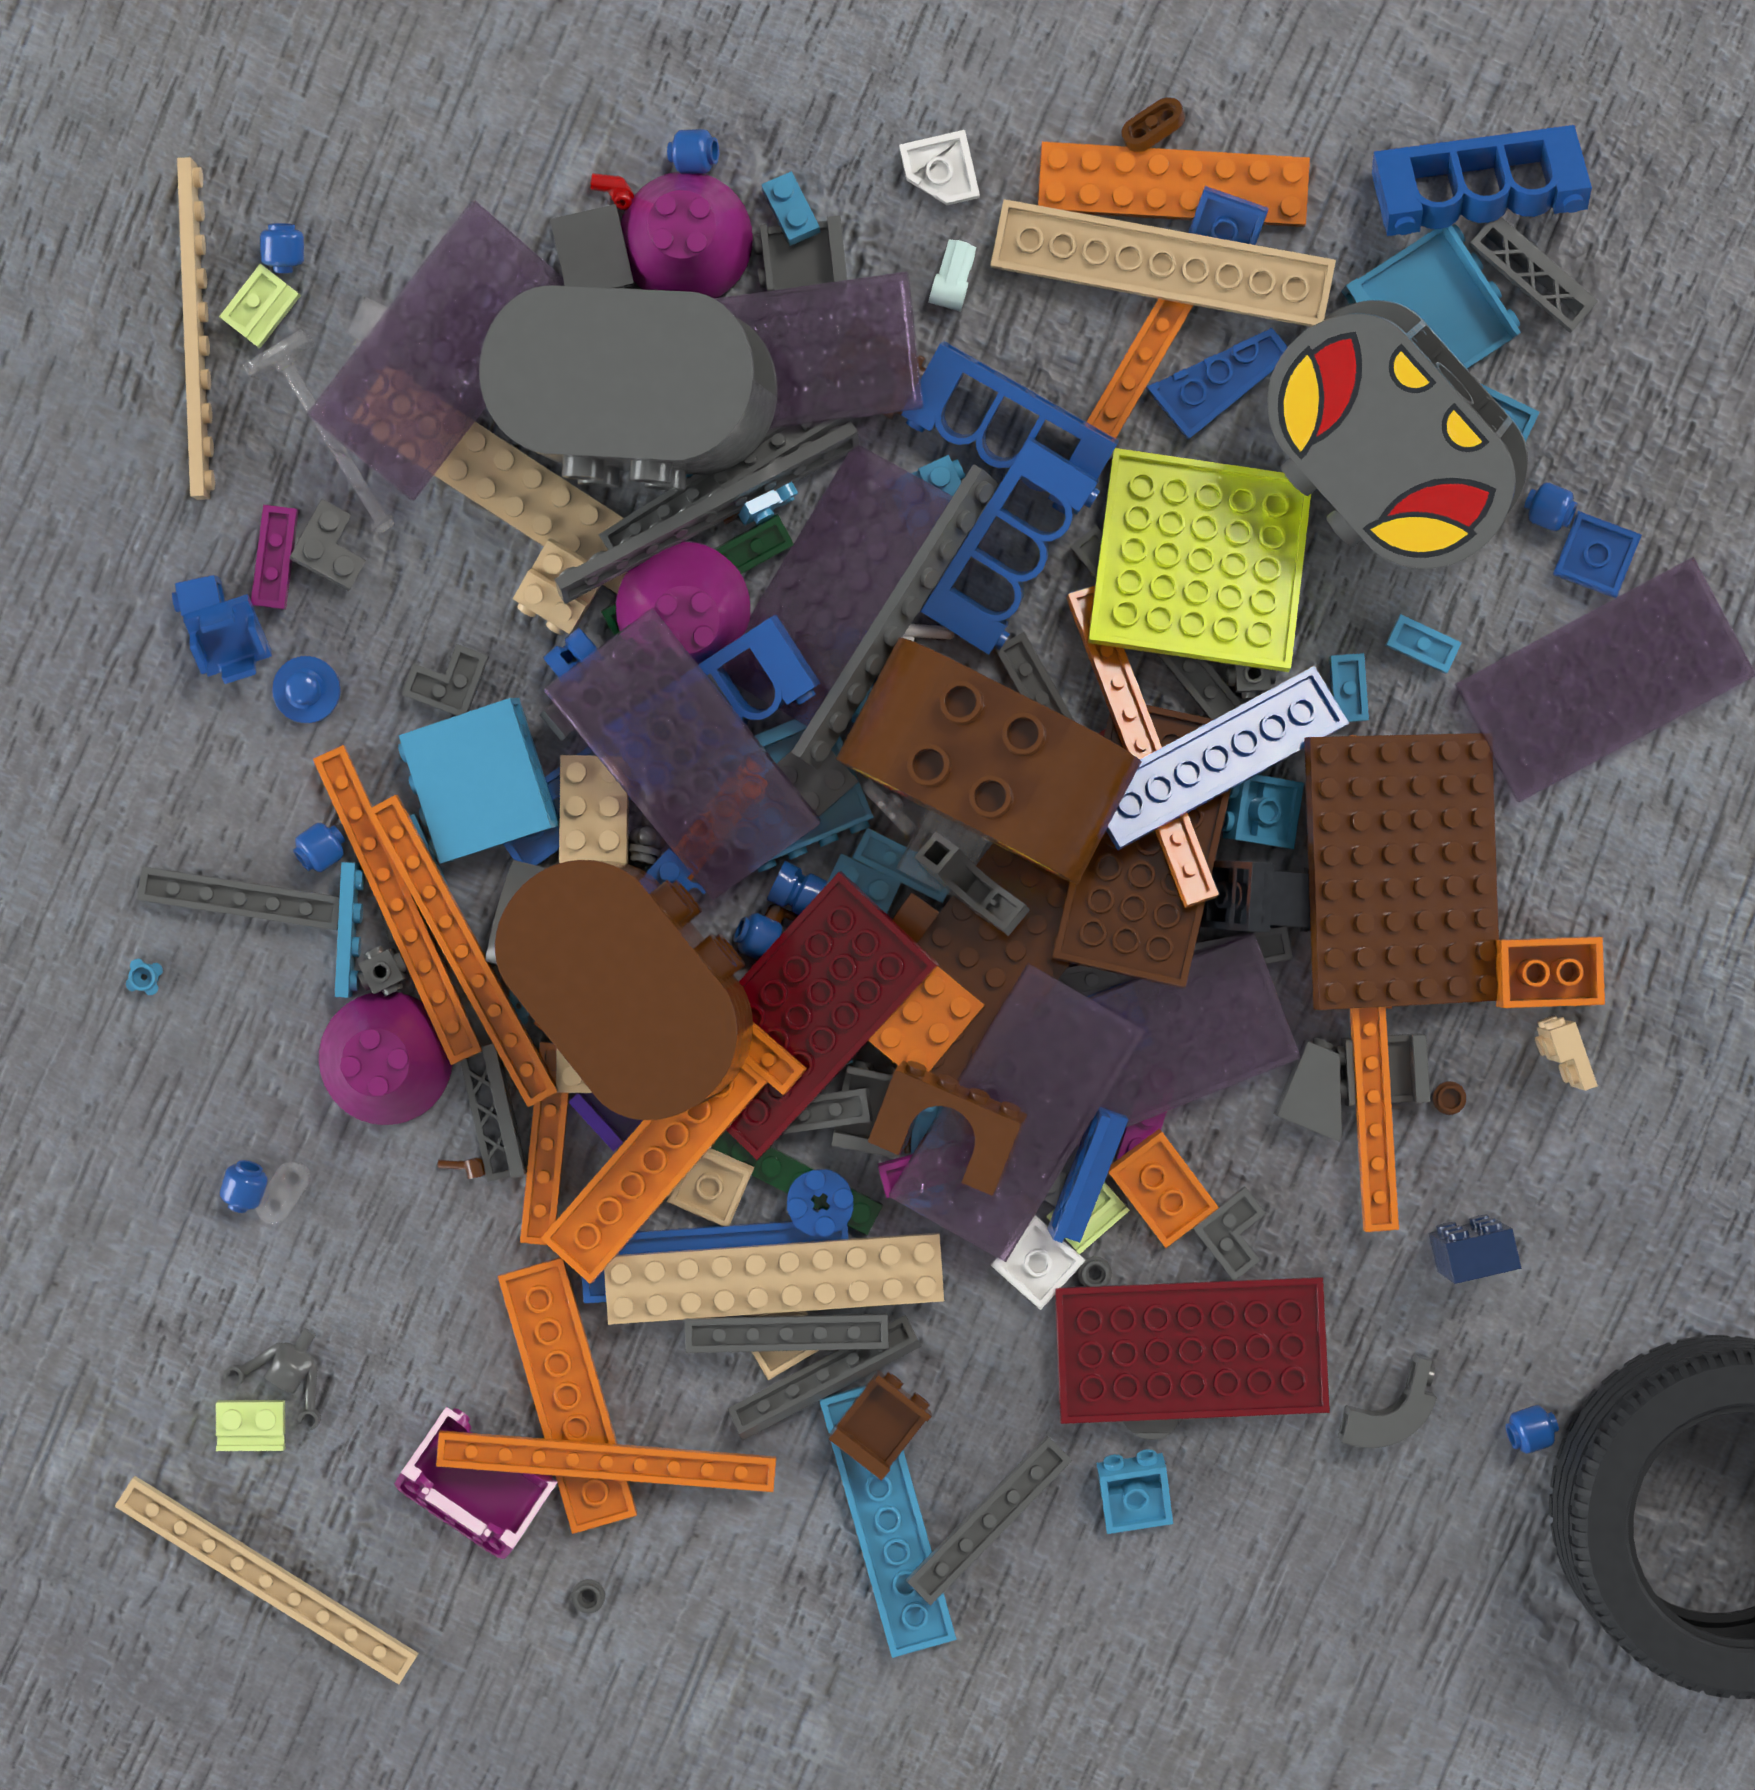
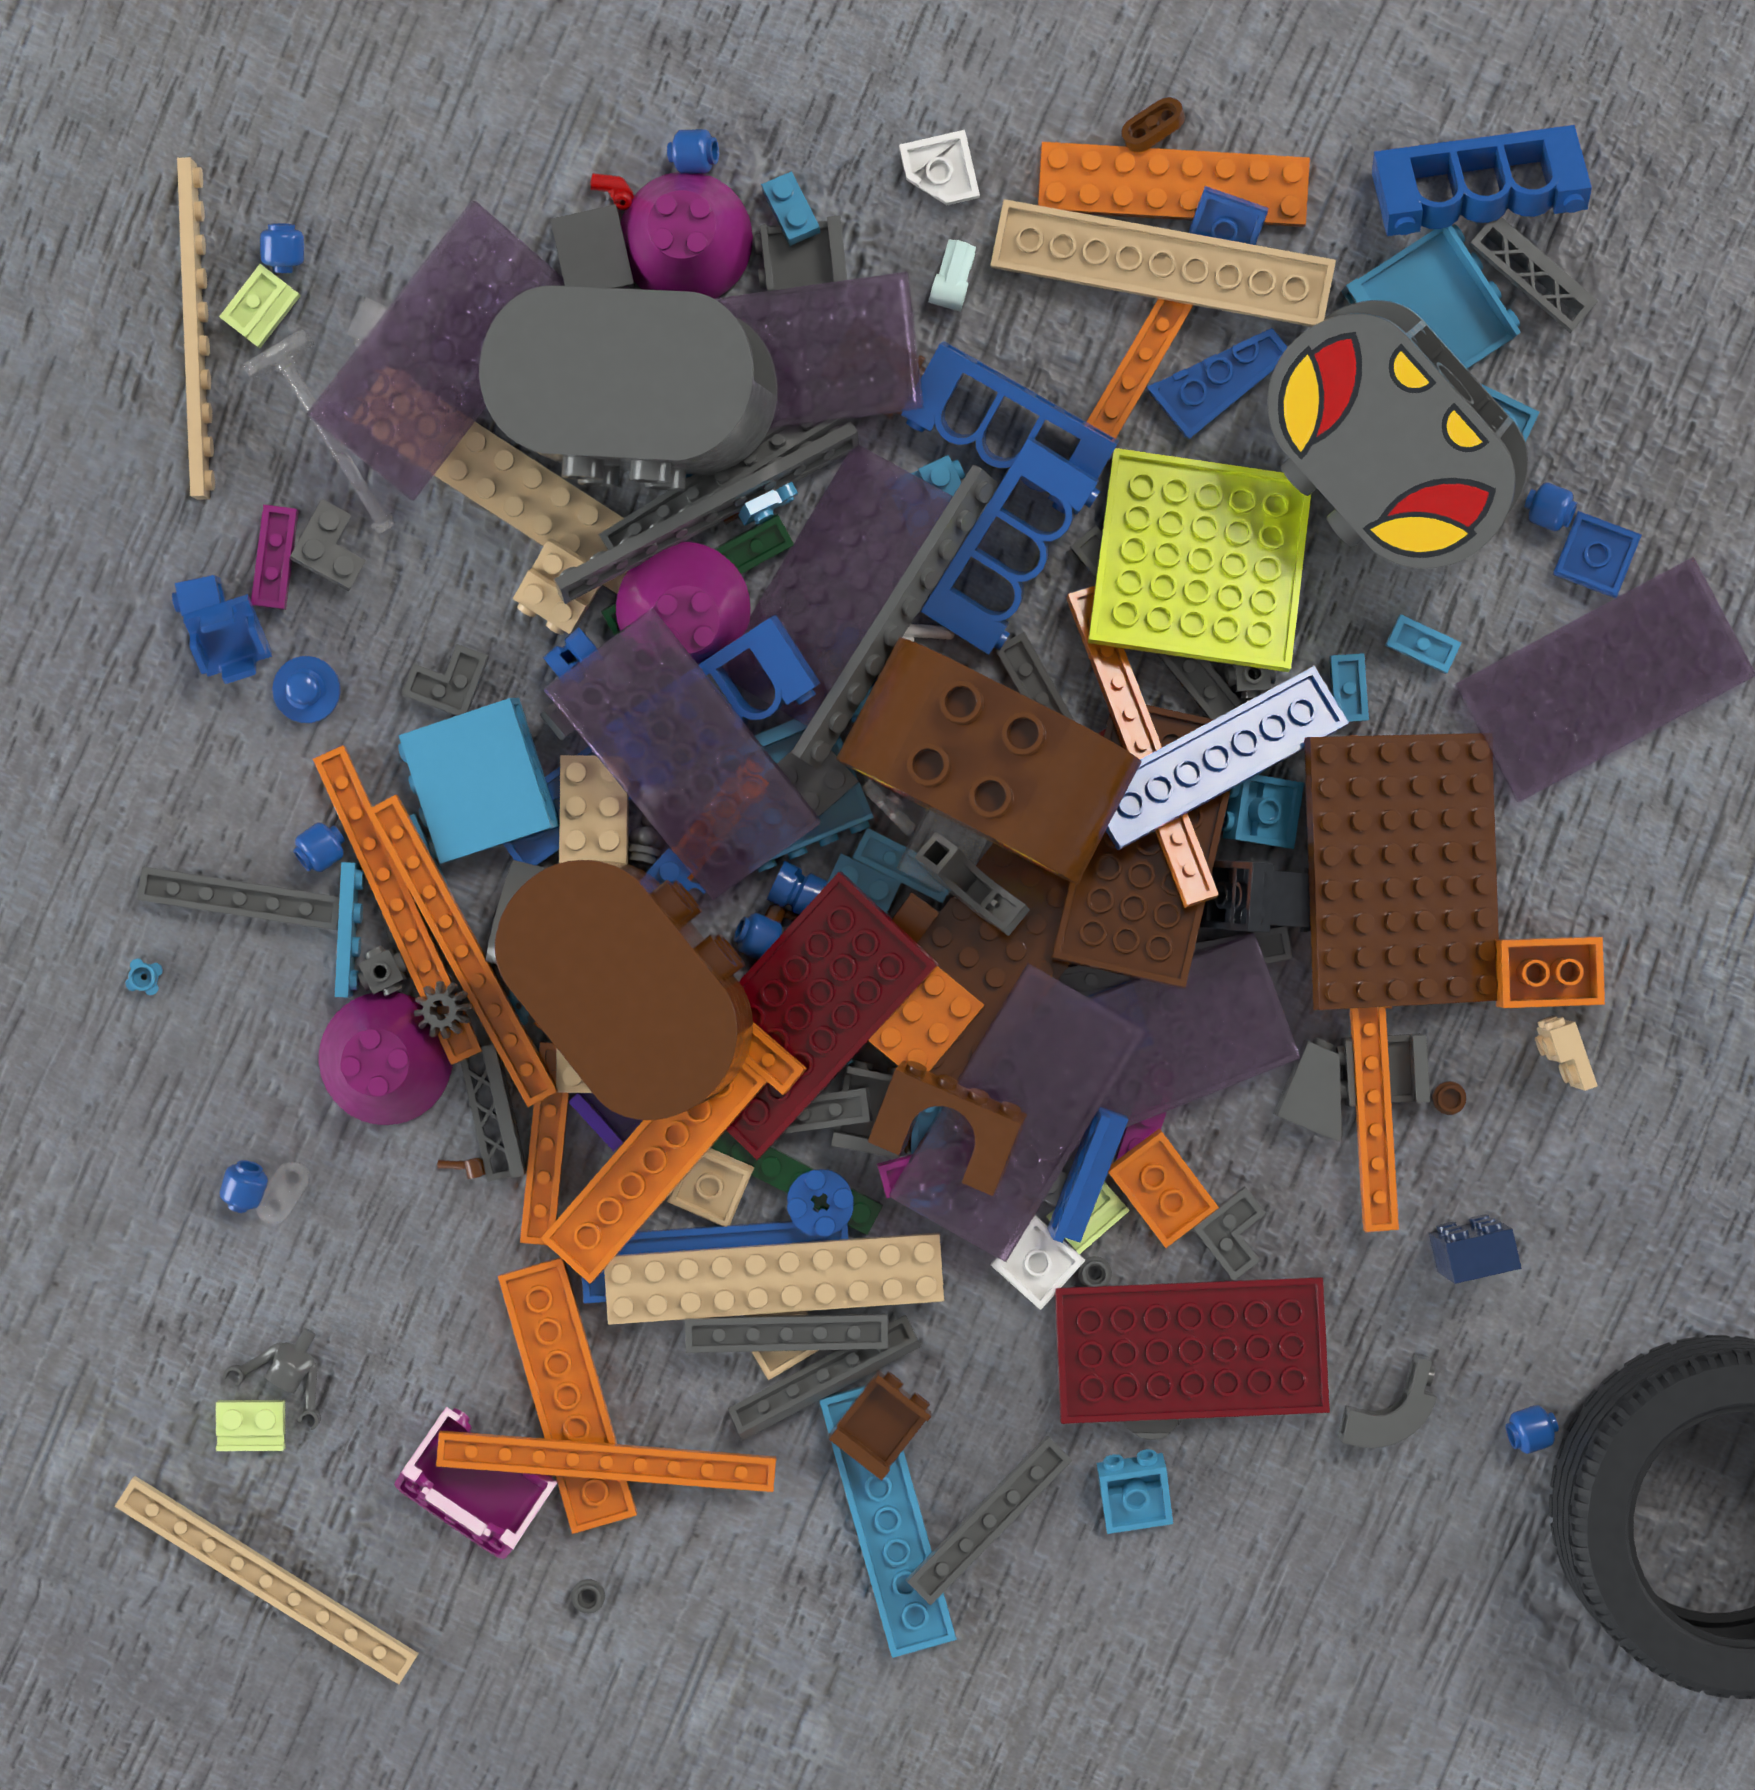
(448, 998): none -> dark grey gear

